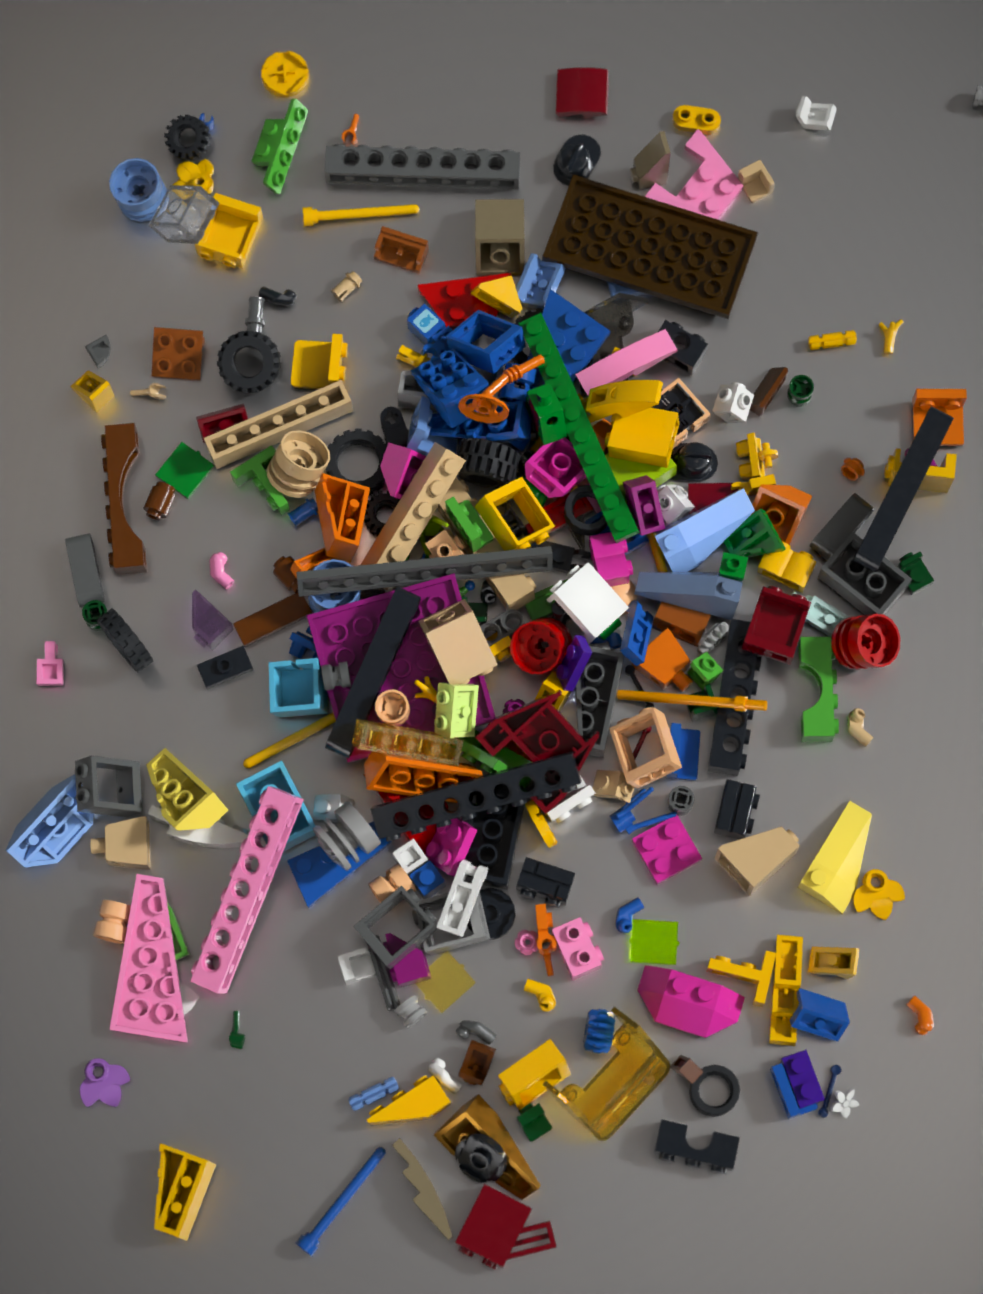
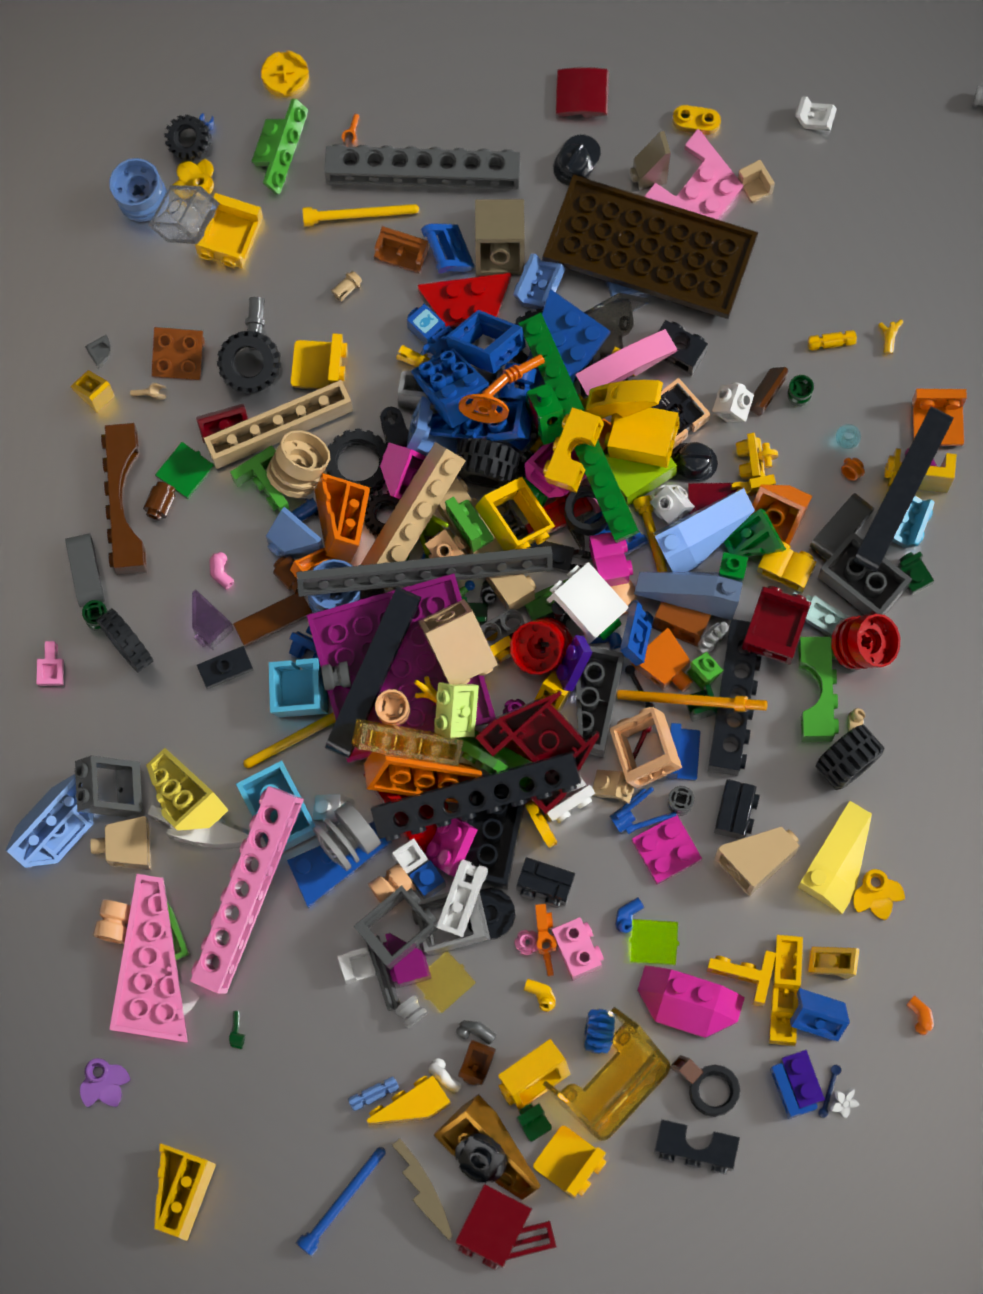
(286, 299): black arm -> none
(292, 537): none -> medium blue slope
(453, 245): none -> blue plate
(500, 295): yellow slope -> none
(570, 1162): none -> yellow bracket
(578, 429): none -> yellow arch
(644, 504): magenta brick -> none
(848, 443): none -> clear light blue plate
(849, 757): none -> black tyre
(914, 522): none -> medium azure bracket

